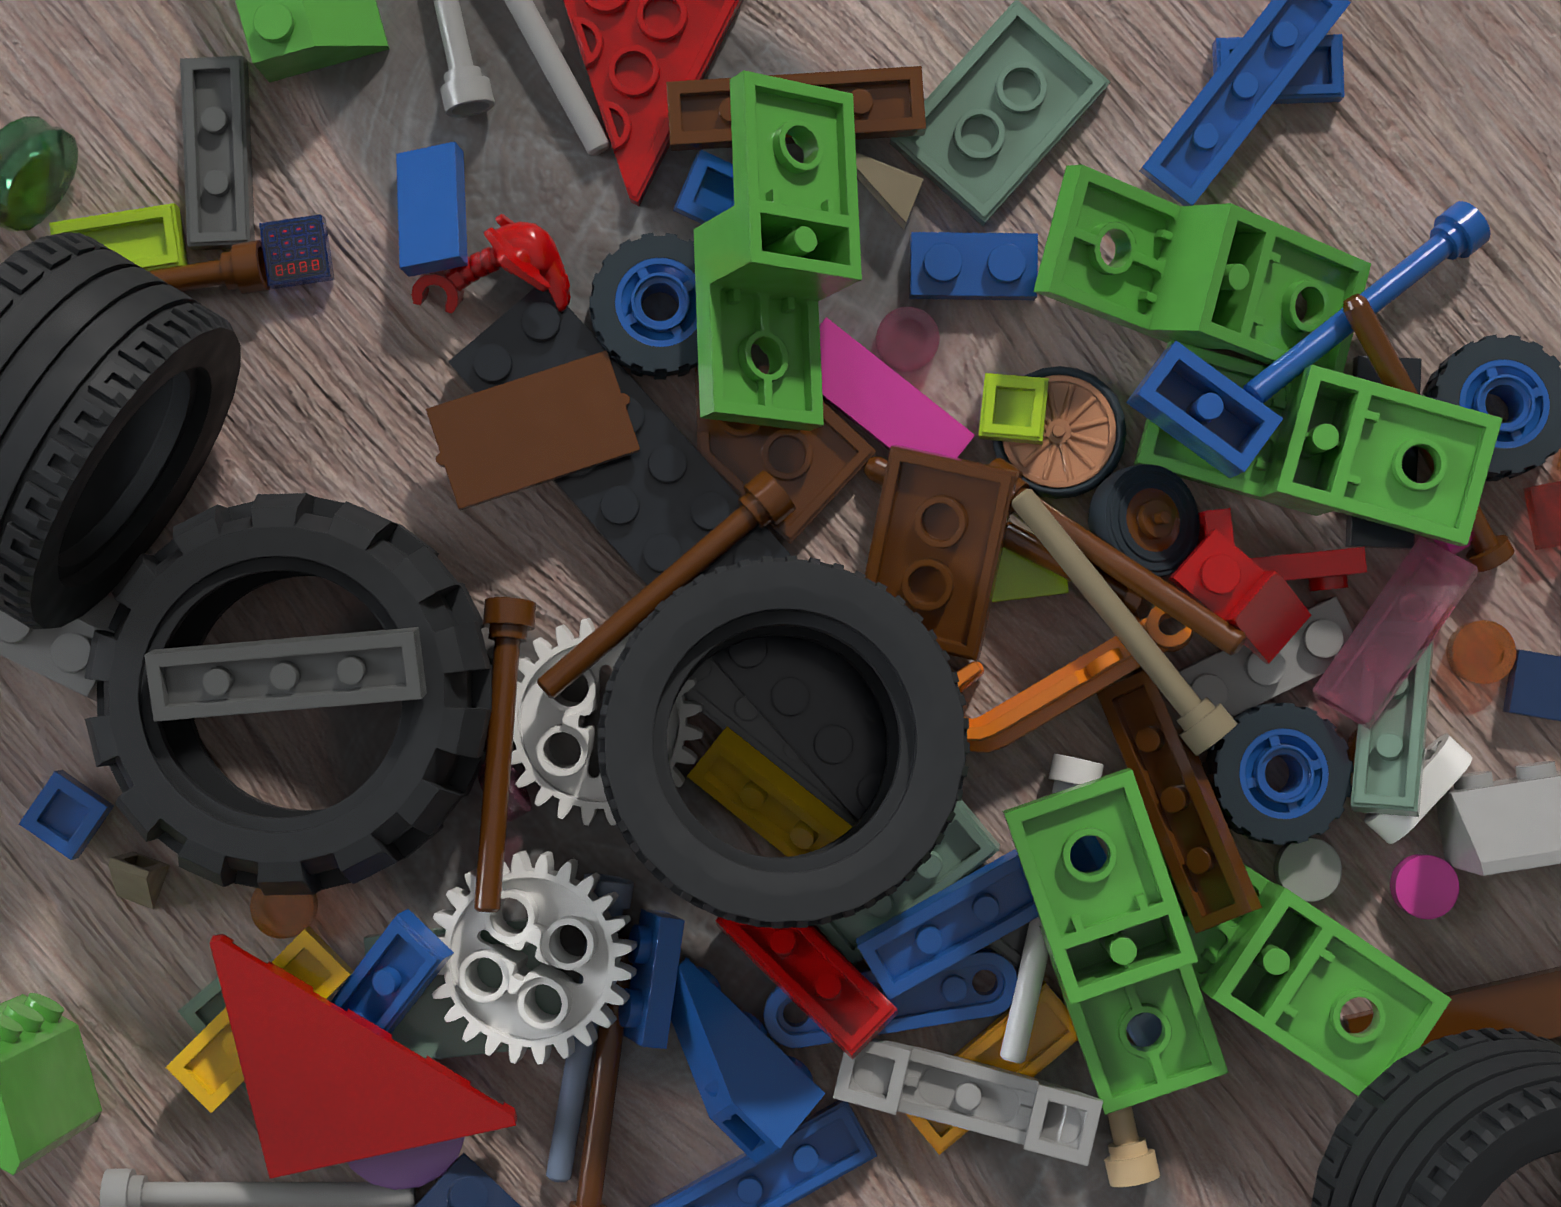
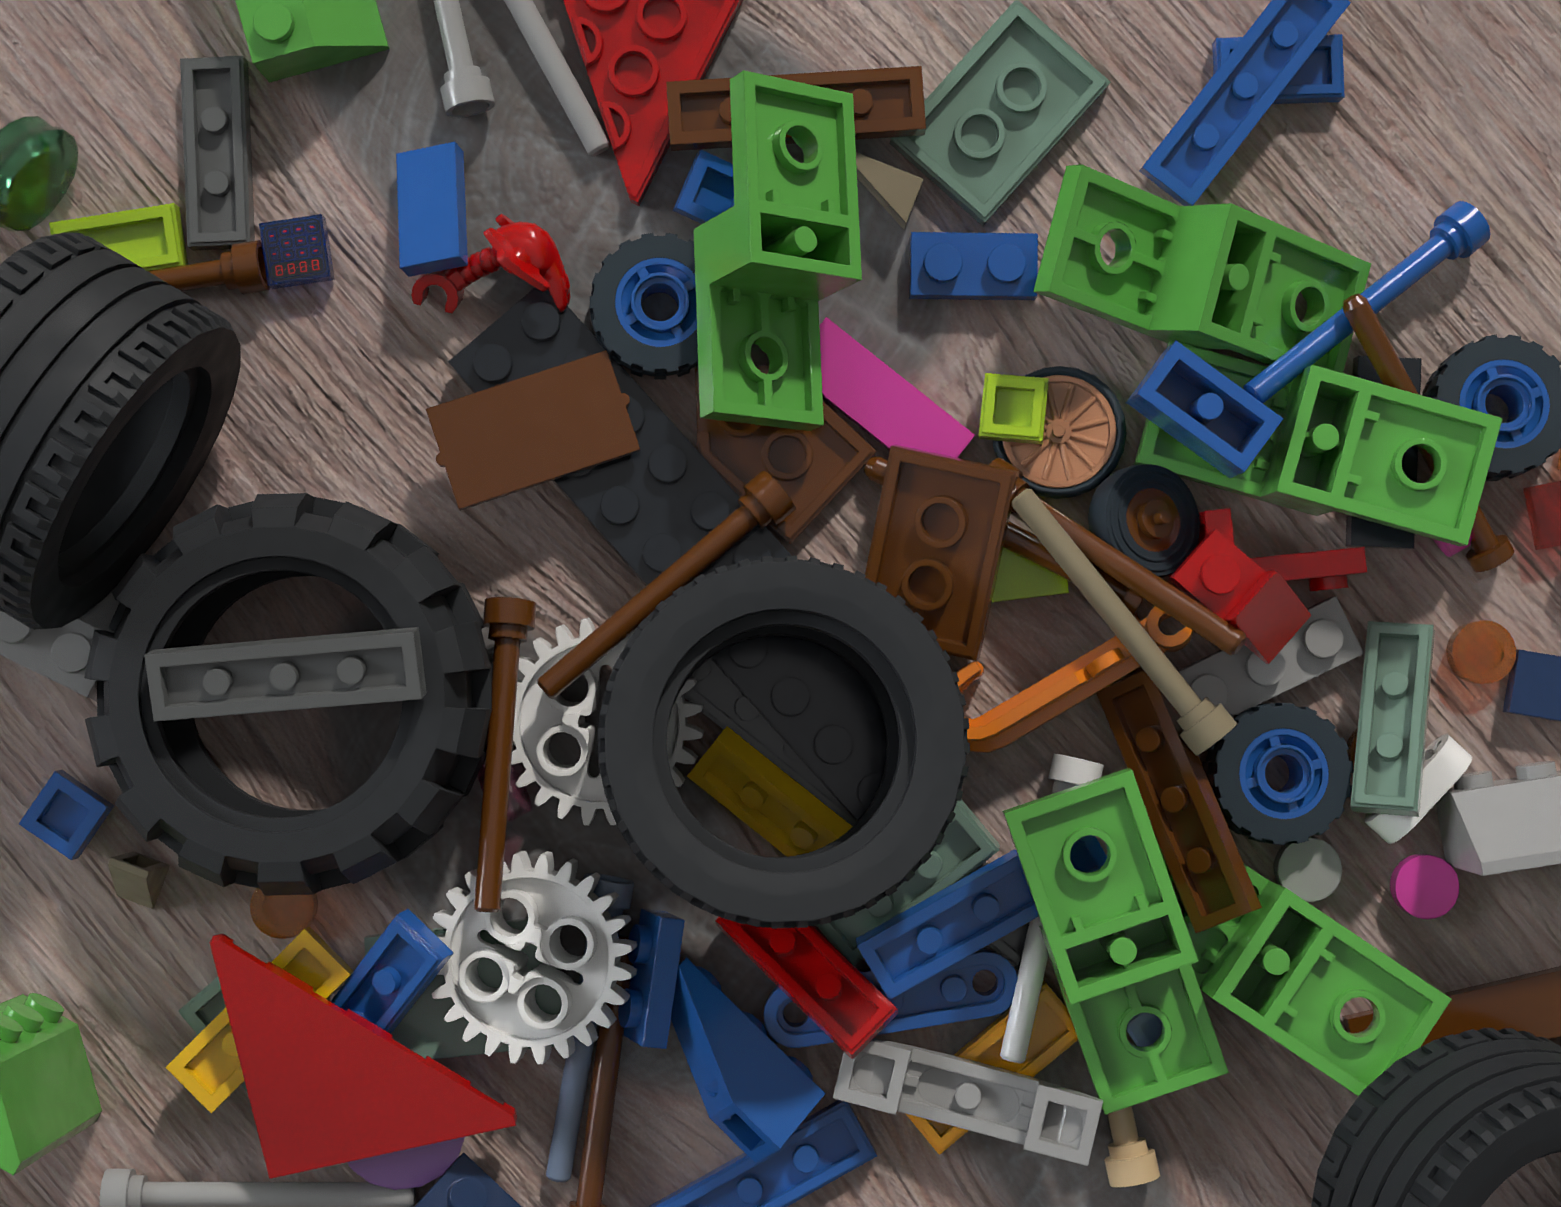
(907, 339): clear pink tile -> none
(1395, 632): clear pink tile -> none

